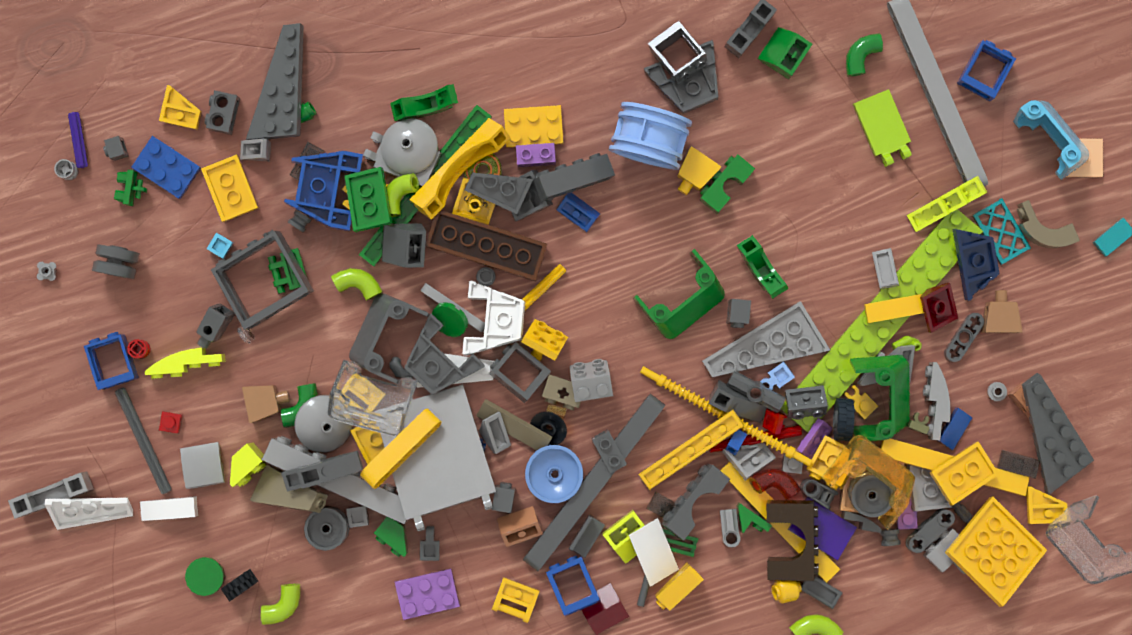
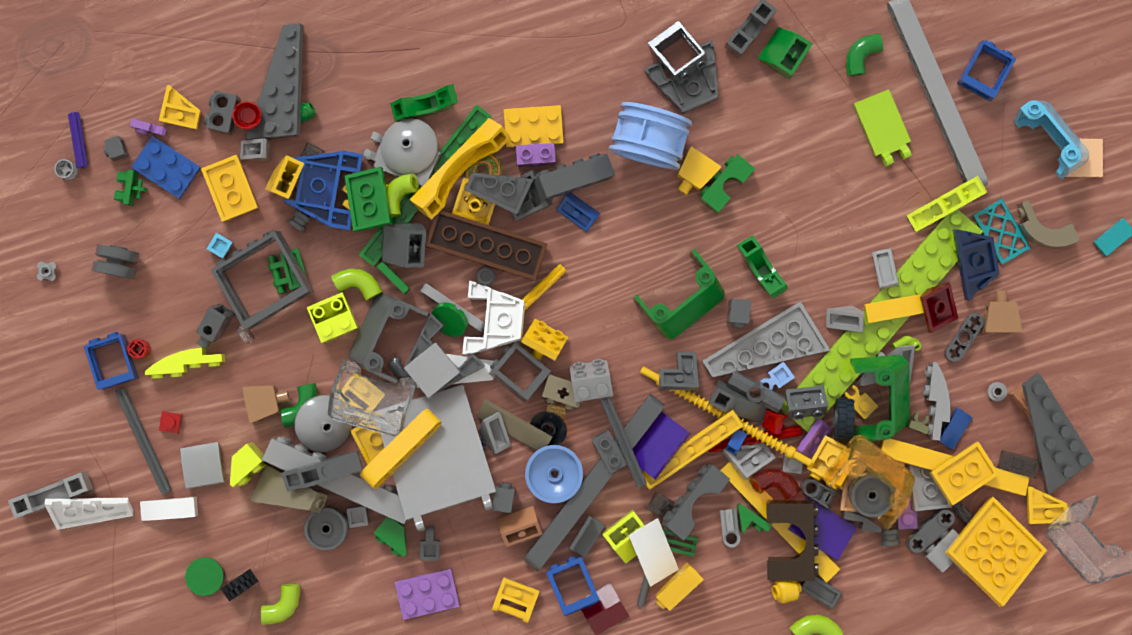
(144, 127): none -> medium lavender plate
(247, 115): none -> red hair
(284, 177): none -> yellow slope
(332, 318): none -> neon yellow slope
(393, 277): none -> green tile
(432, 370): none -> light grey slope
(623, 442): none -> dark grey axle
(659, 445): none -> dark purple tile
(683, 377): none -> dark grey plate
(845, 318): none -> light grey slope

